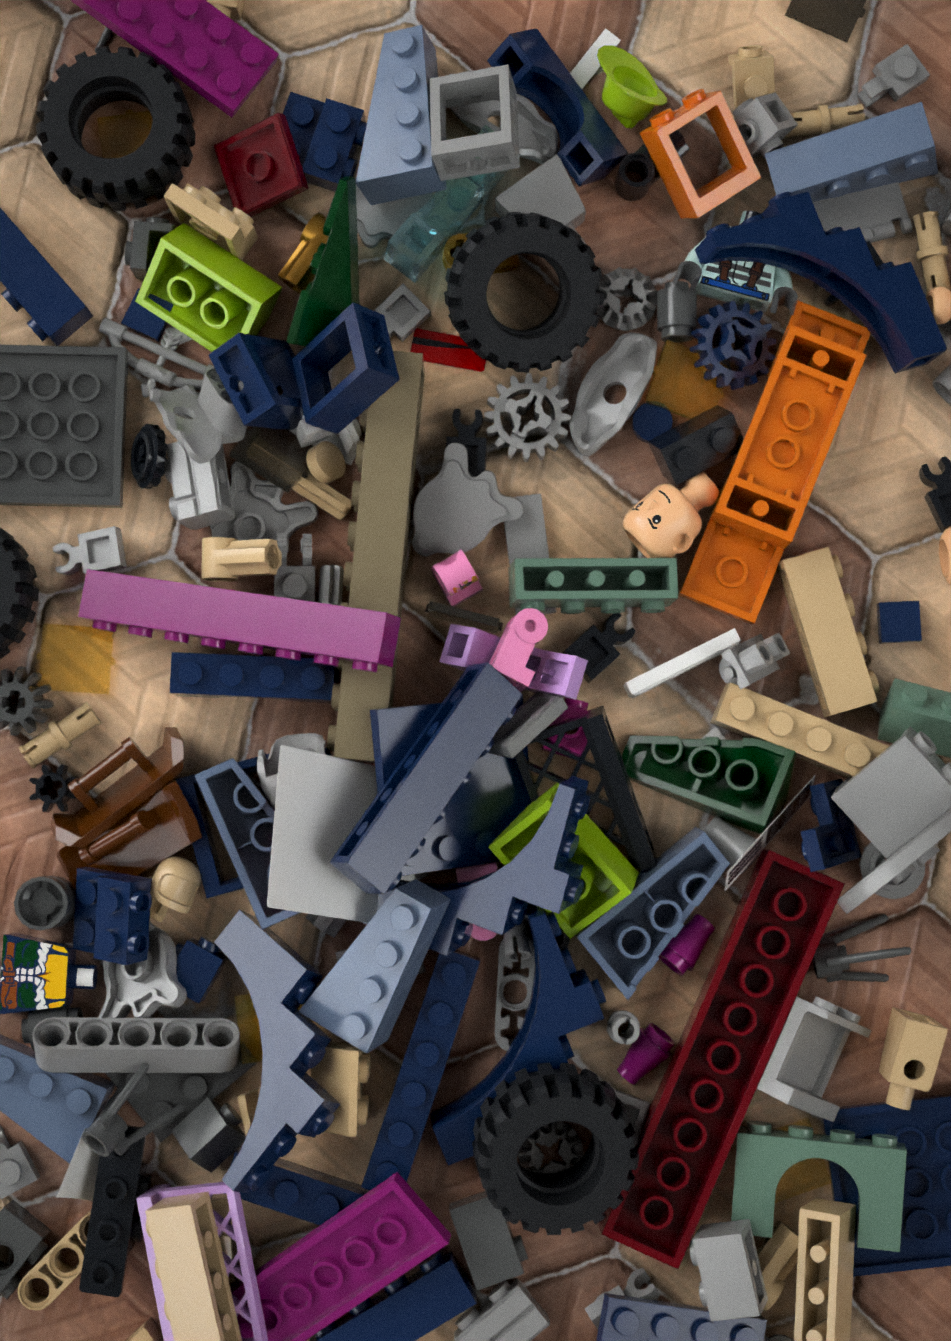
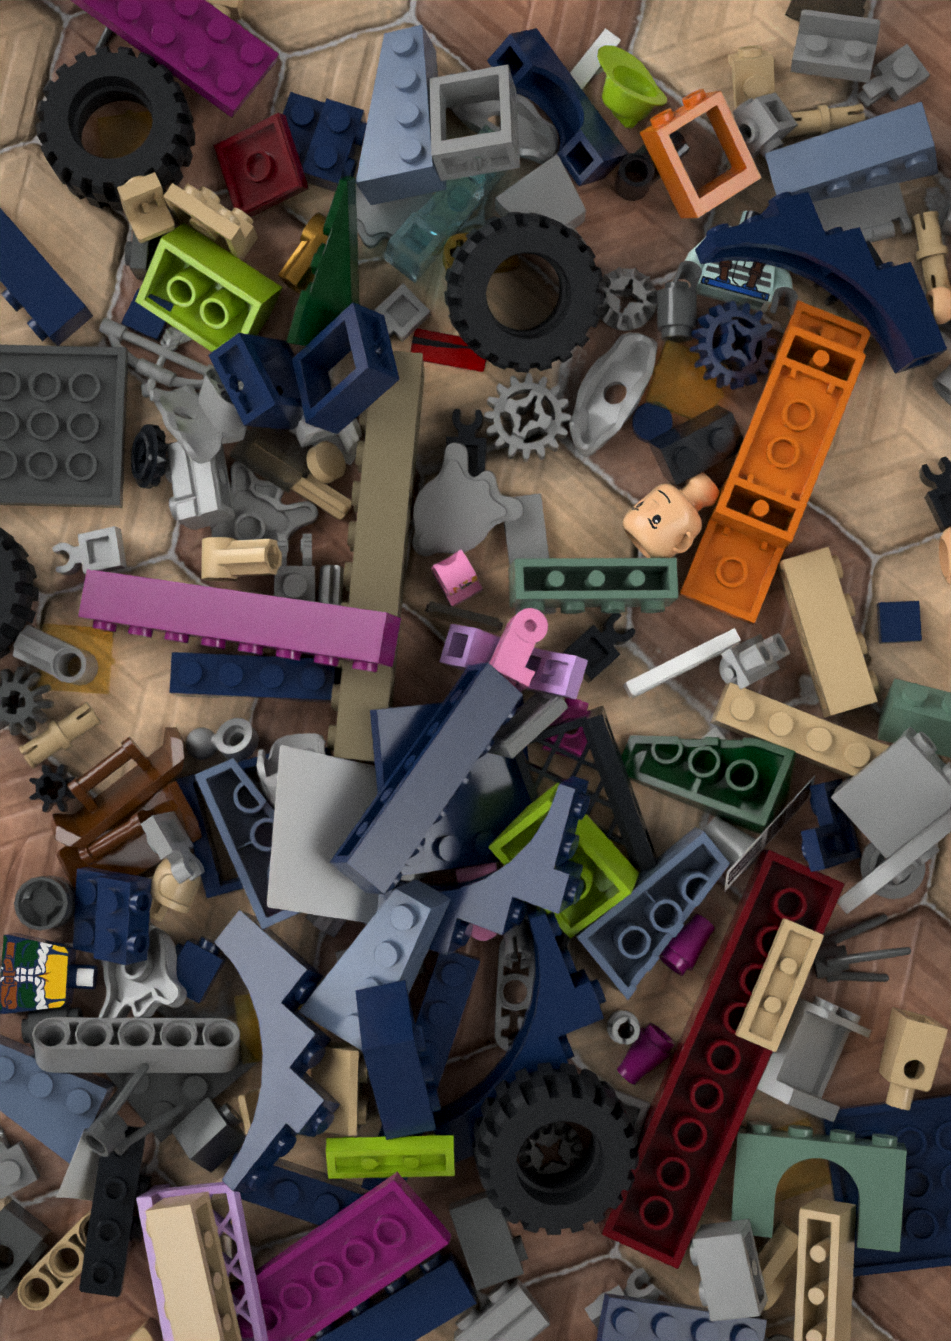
(54, 656): none -> light grey piece
(146, 207): none -> tan bracket
(171, 842): none -> light grey plate
(203, 742): none -> light grey plate
(382, 1158): none -> lime plate
(395, 1060): none -> dark blue wedge
(779, 985): none -> tan plate
(835, 46): none -> light grey bracket

